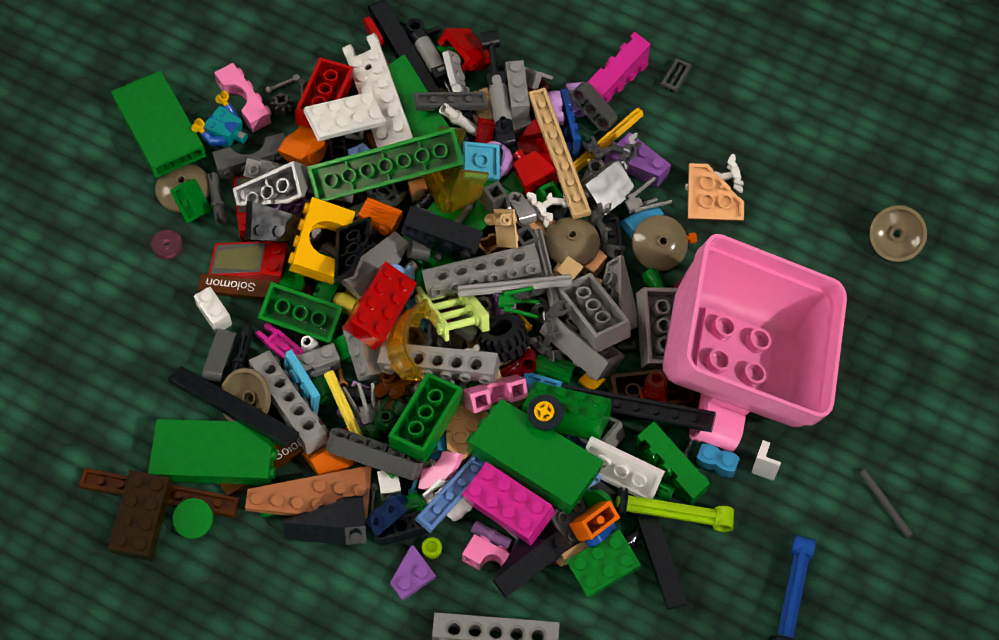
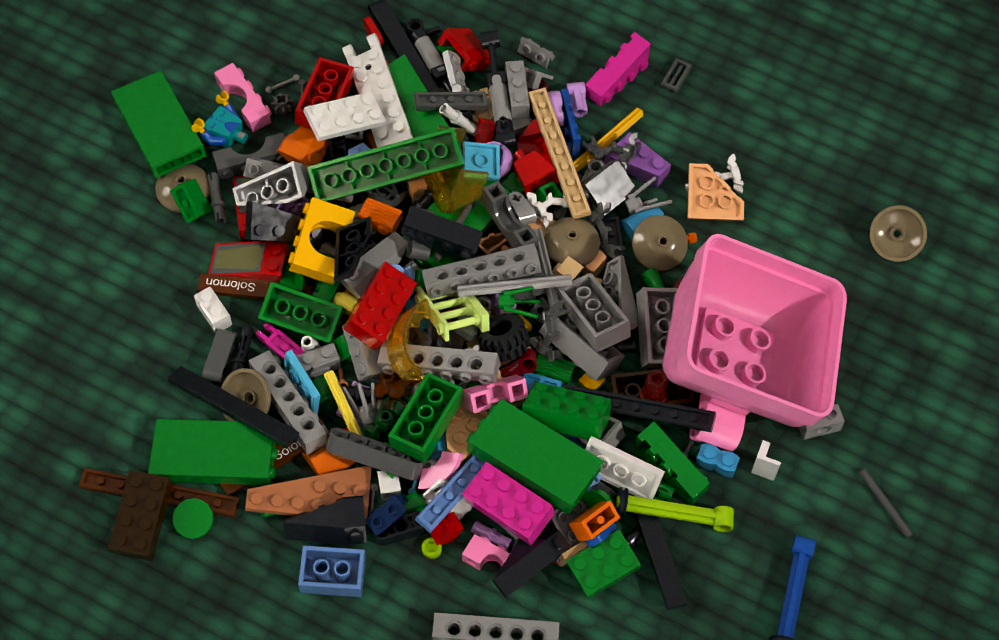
(170, 251): clear pink piece -> none
(332, 571): none -> medium blue brick
(411, 574): medium lavender wing -> none
(447, 529): none -> red brick
(505, 227): tan hinge -> none
(535, 52): none -> light grey hinge
(539, 408): black wheel -> none
(594, 106): dark grey beam -> none
(831, 423): none -> light grey brick

